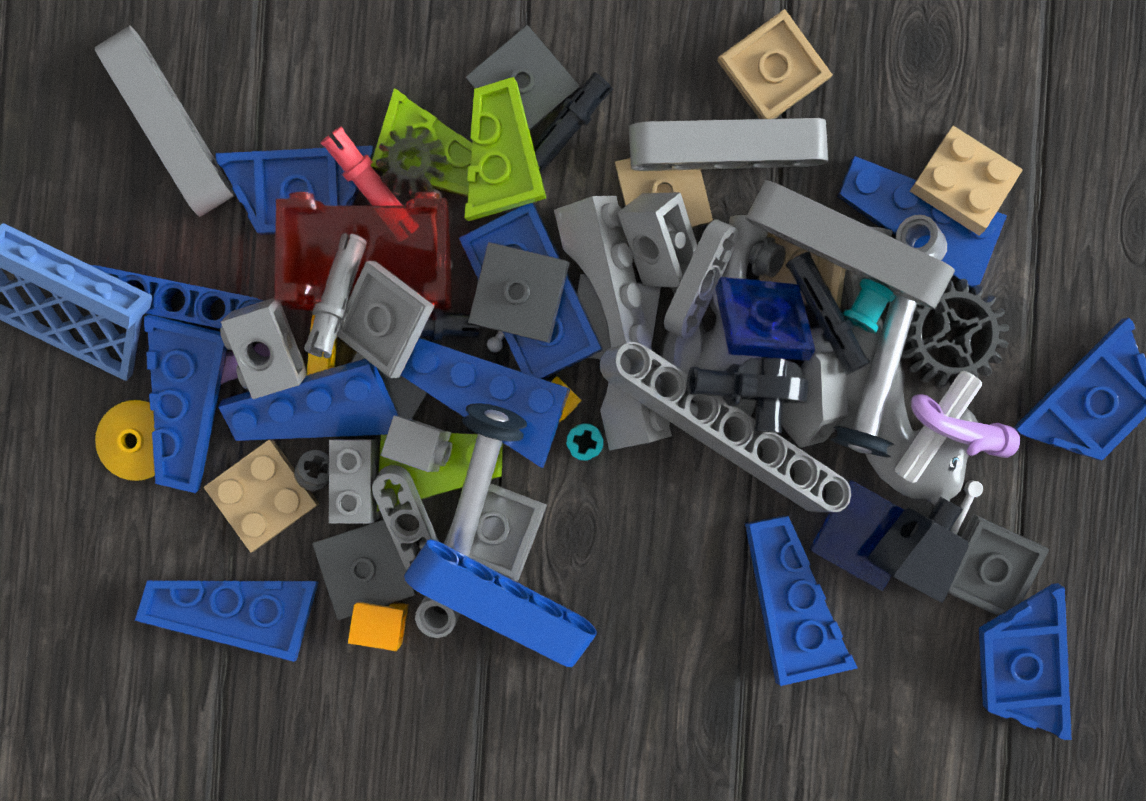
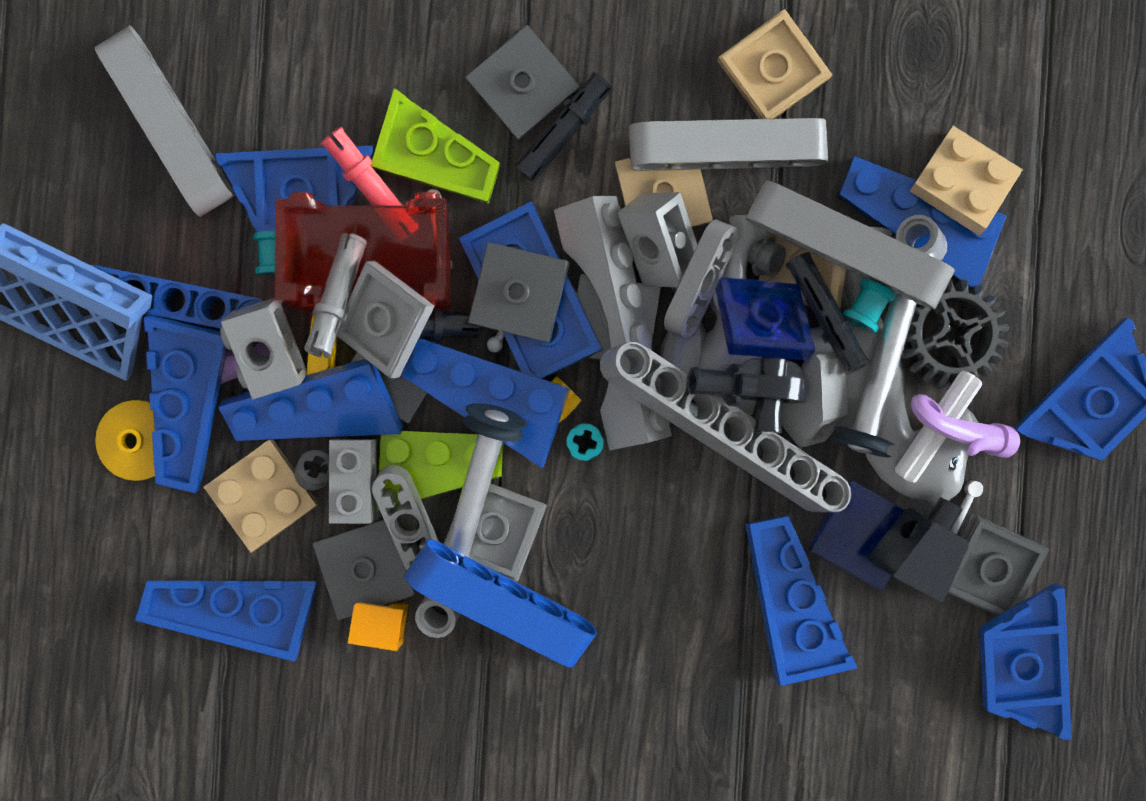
(266, 252): none -> teal bush
(409, 147): clear smoke gear -> none
(417, 444): light grey brick -> none
(502, 156): lime wing -> none

